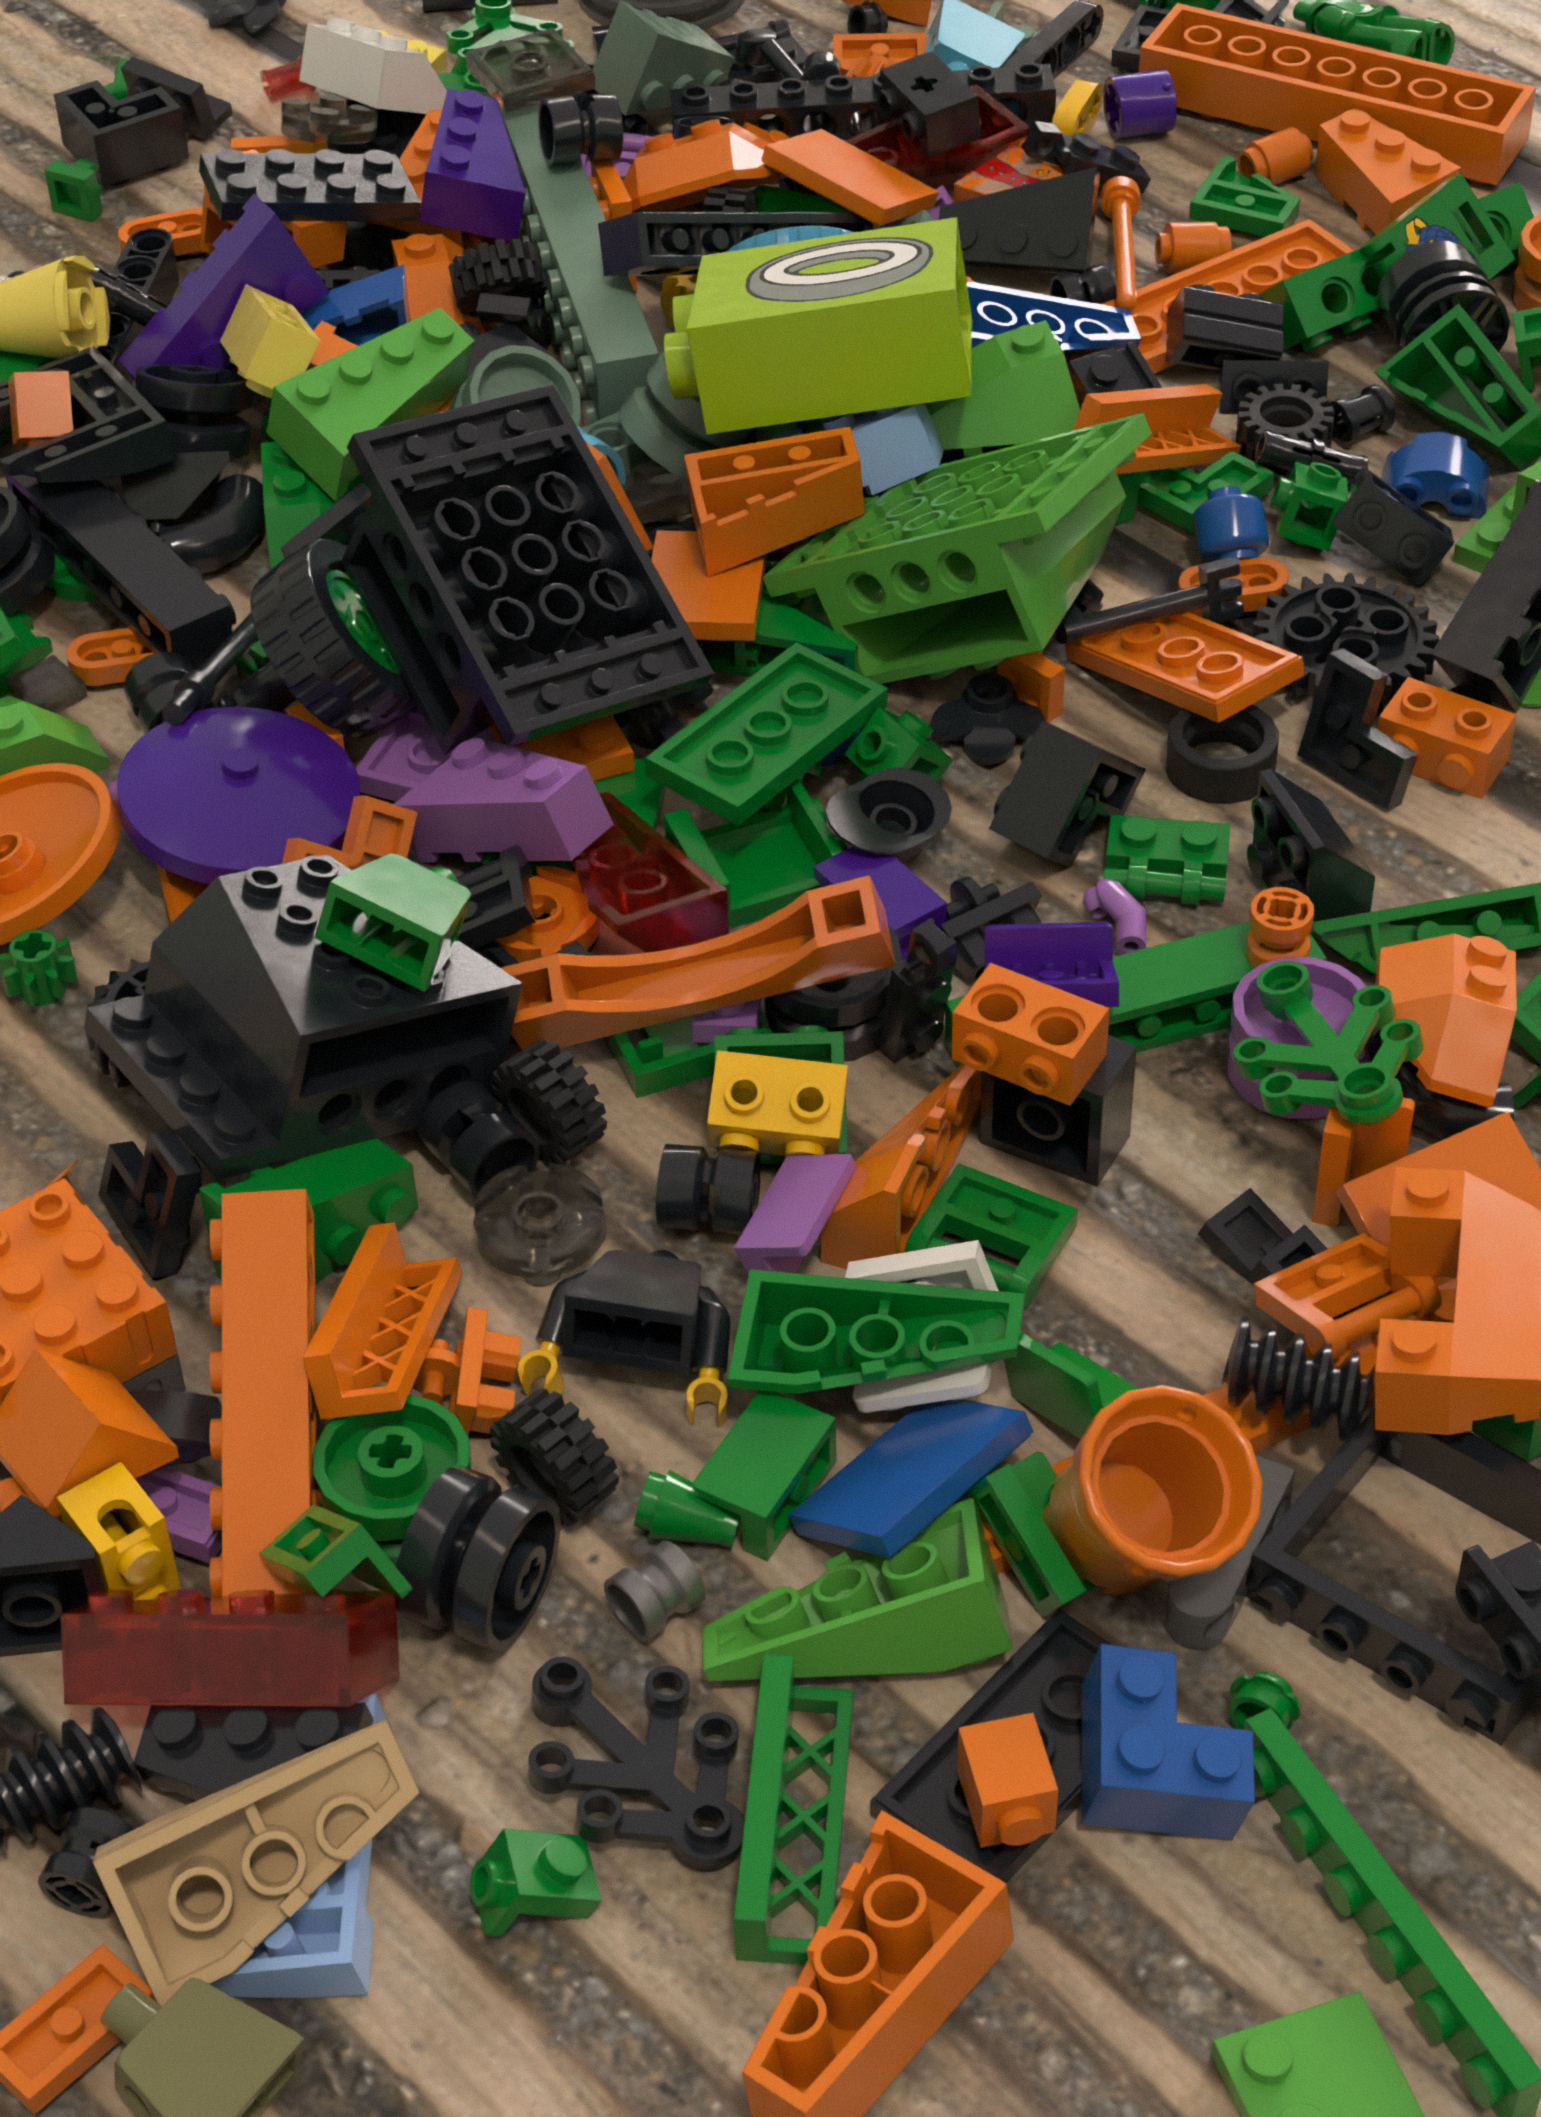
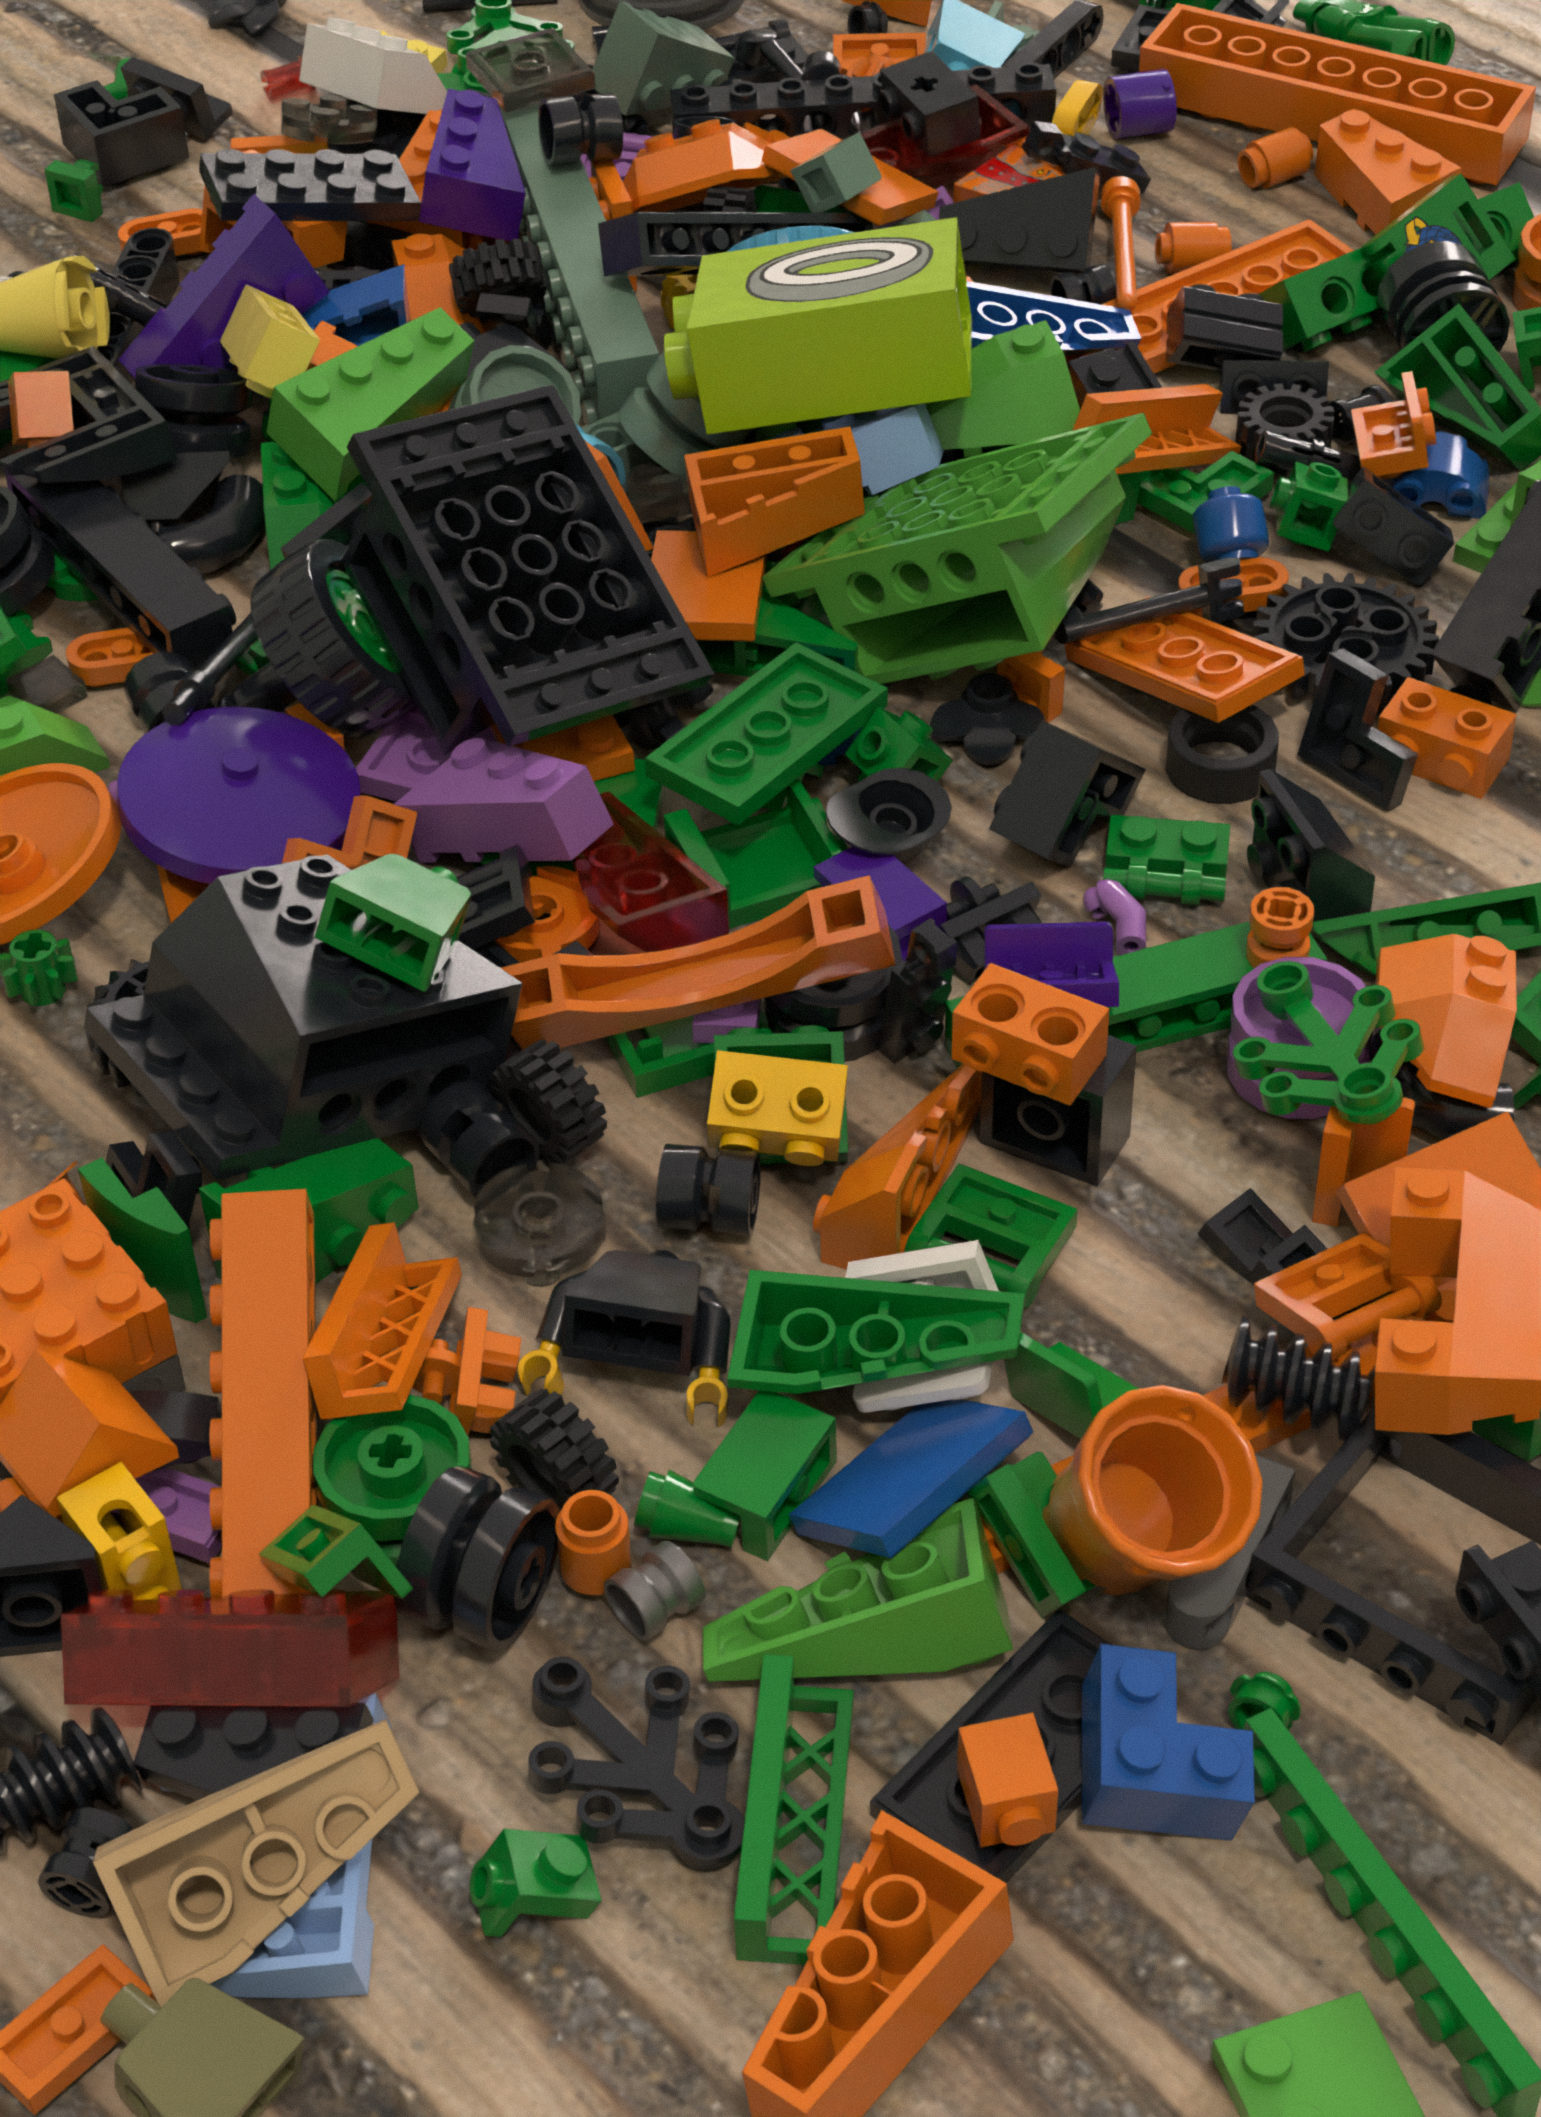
(150, 1236): none -> green slope
(592, 1541): none -> orange brick
(794, 1211): medium lavender panel -> none
(836, 174): none -> sand green panel
(1242, 202): green wing -> none
(1396, 433): none -> orange bracket

